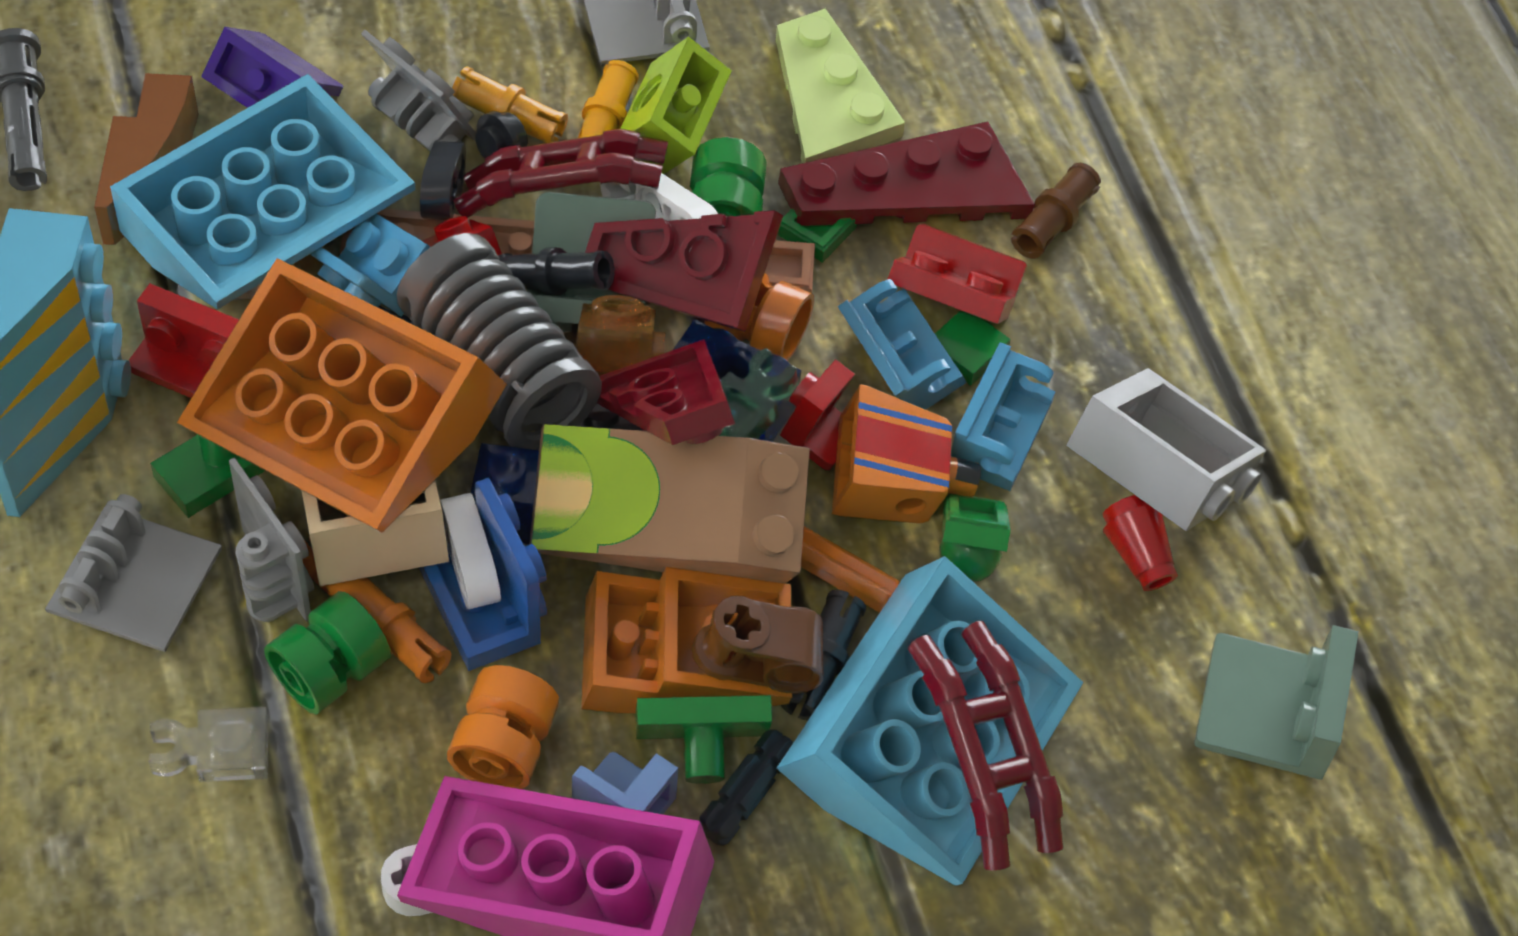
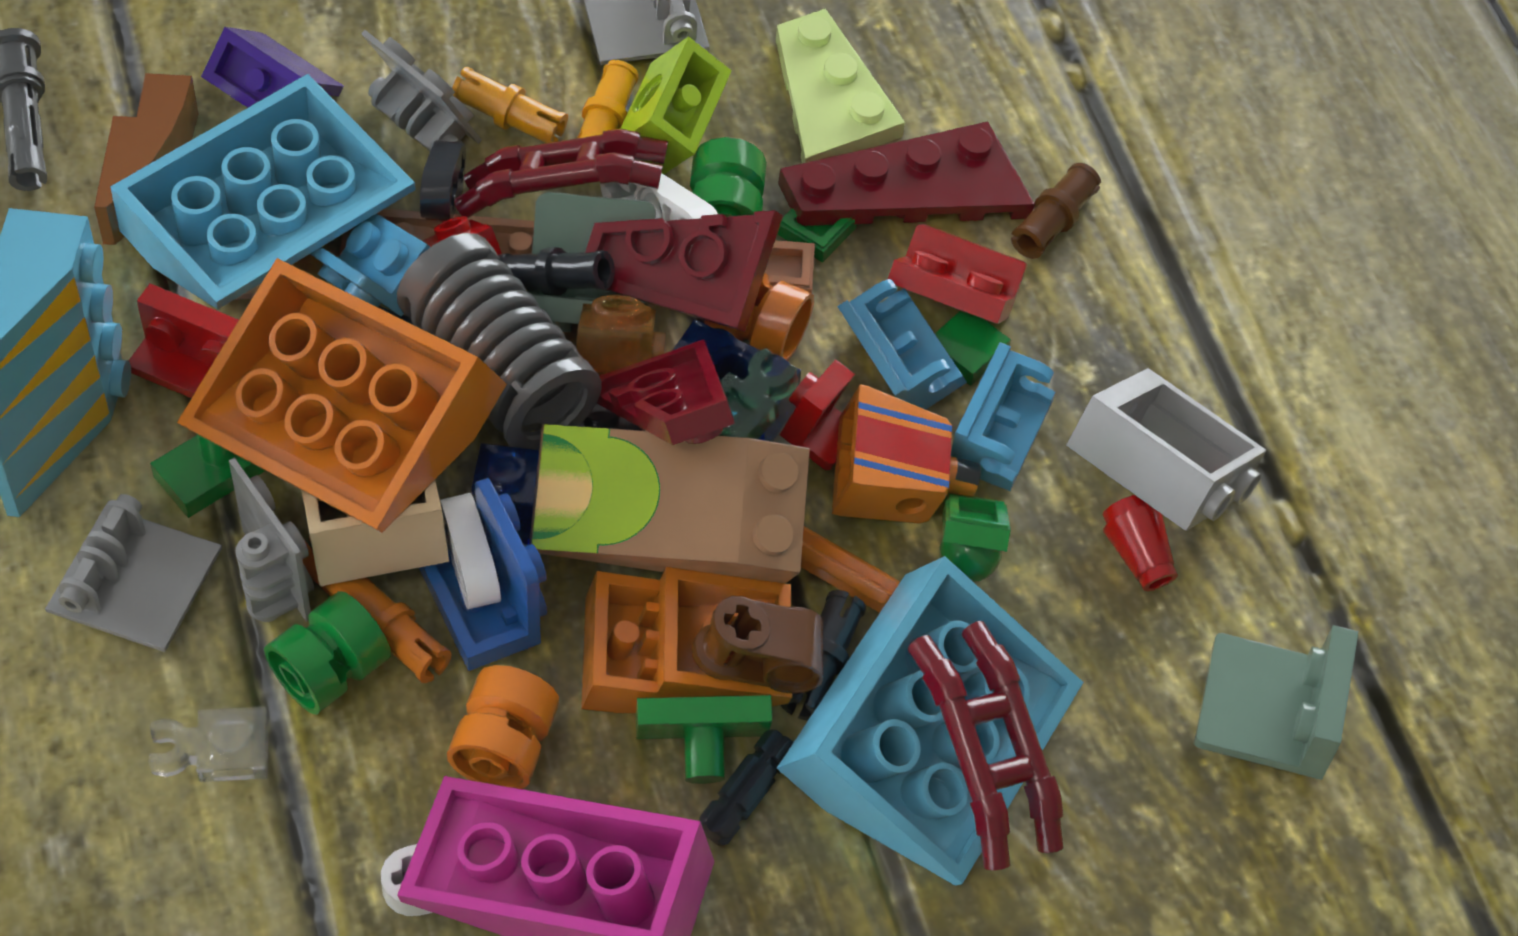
(498, 131): black plate -> none
(626, 785): medium blue panel -> none

